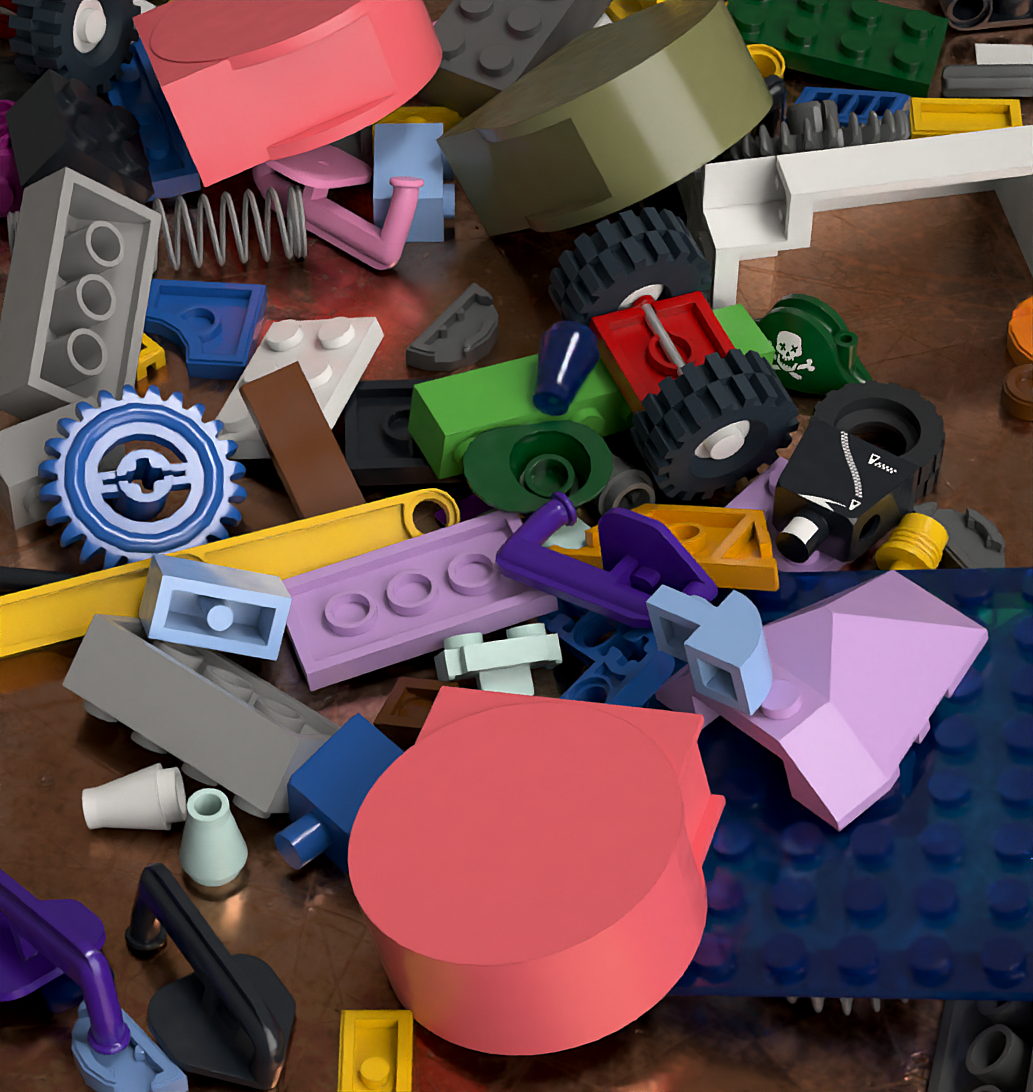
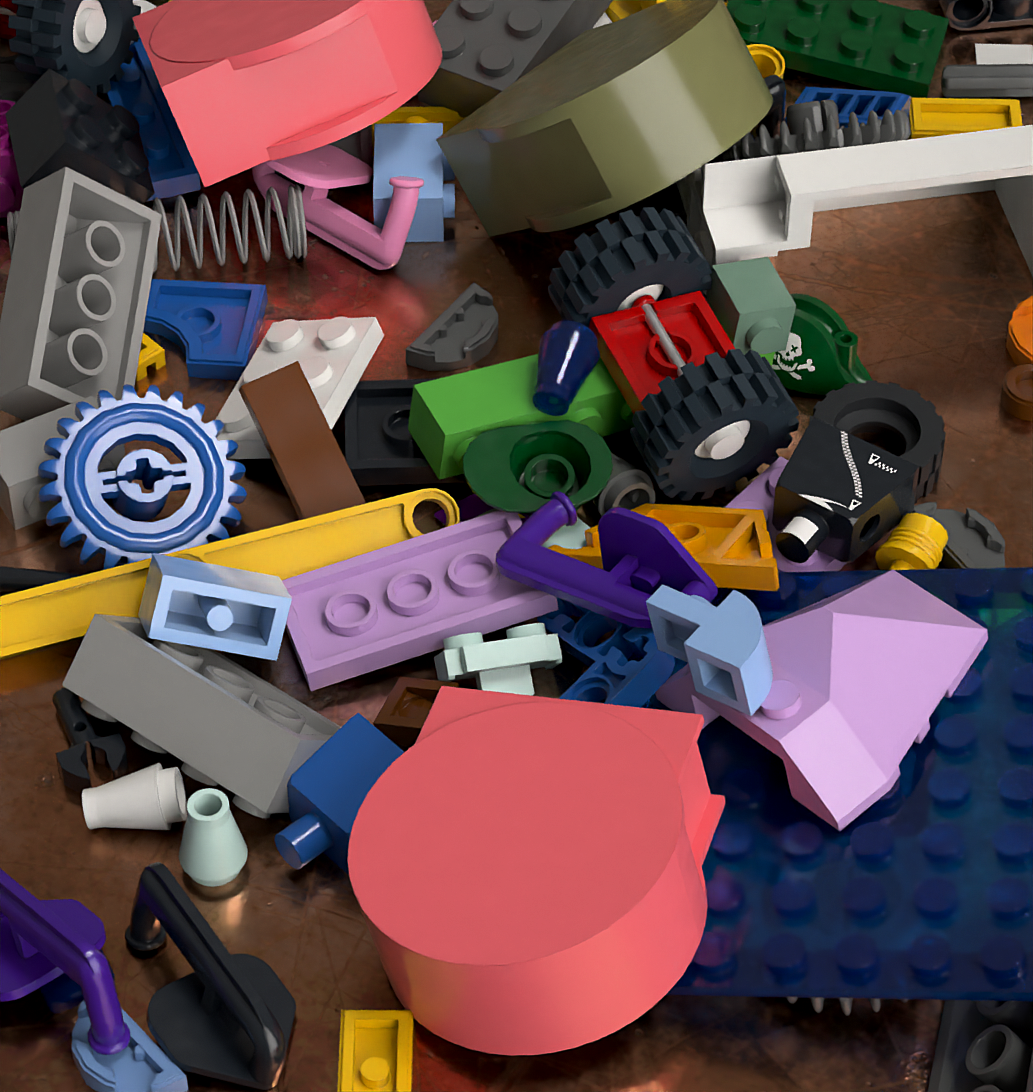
(85, 744): none -> black bar
(752, 305): none -> sand green brick

